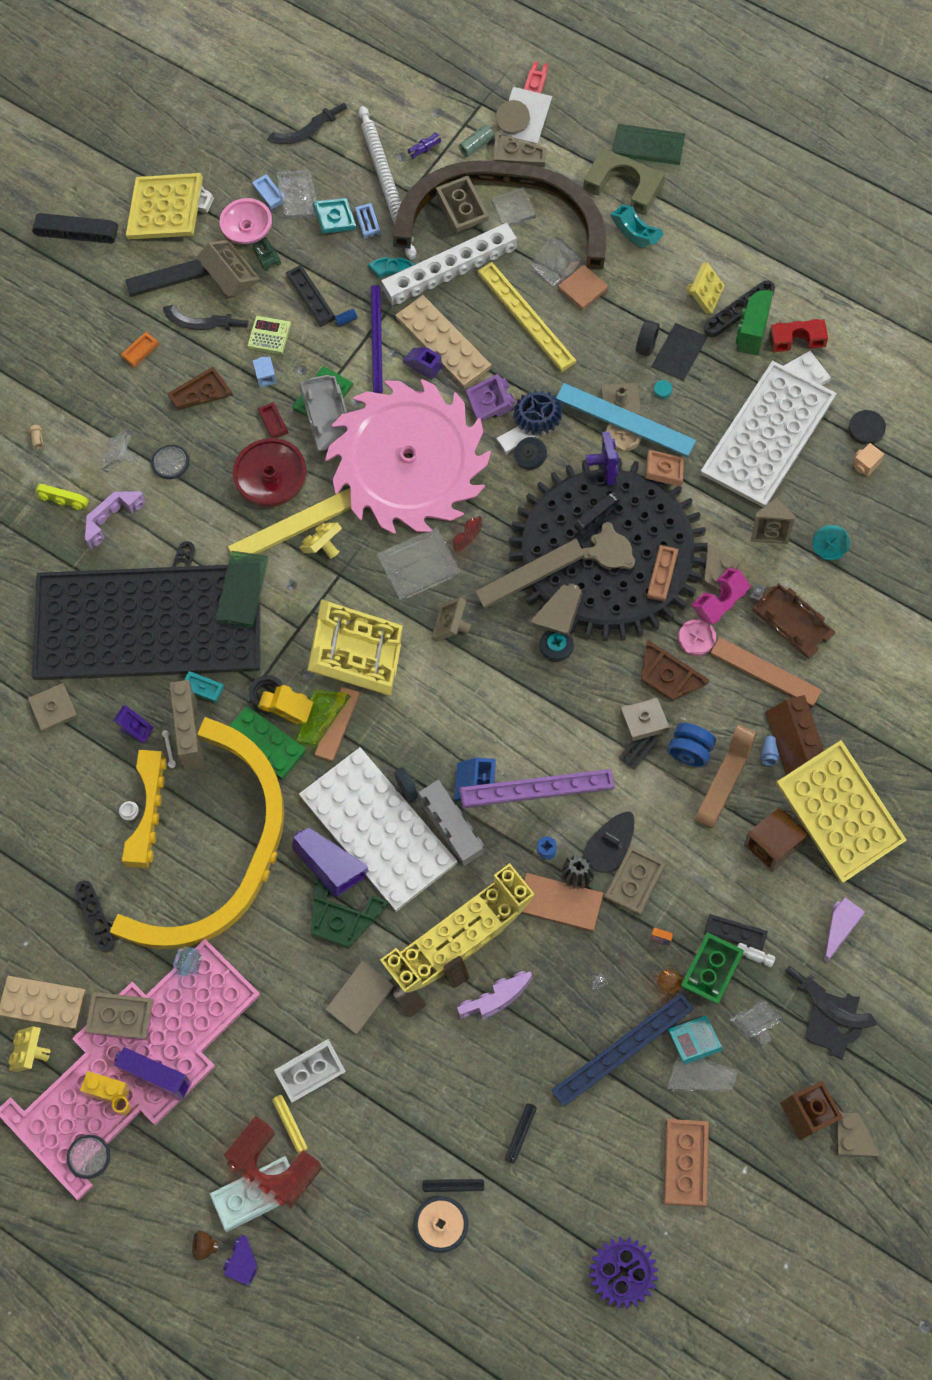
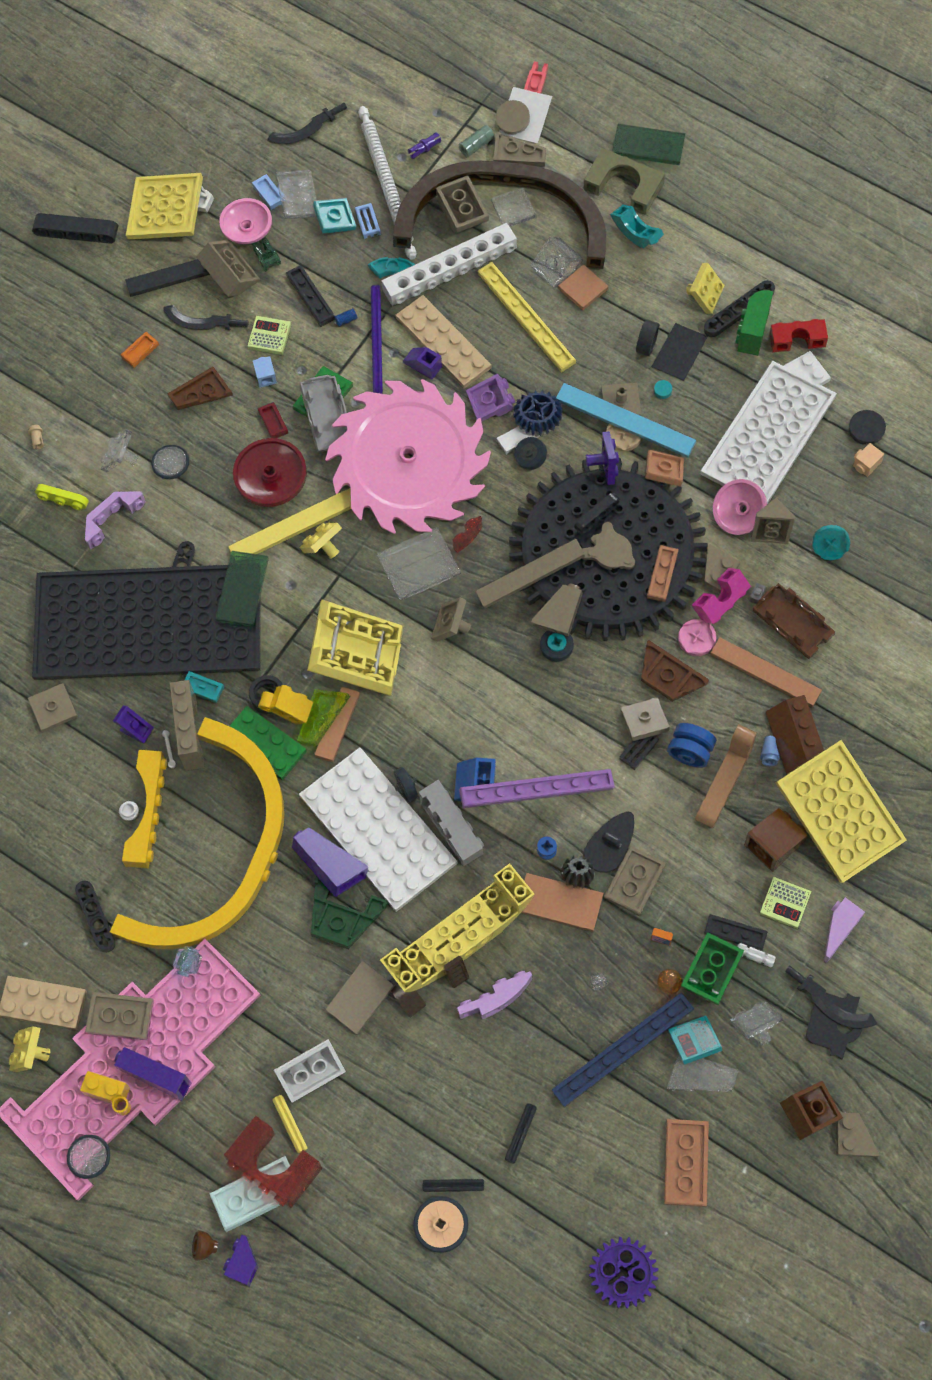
(729, 505): none -> bright pink dish
(785, 902): none -> tile

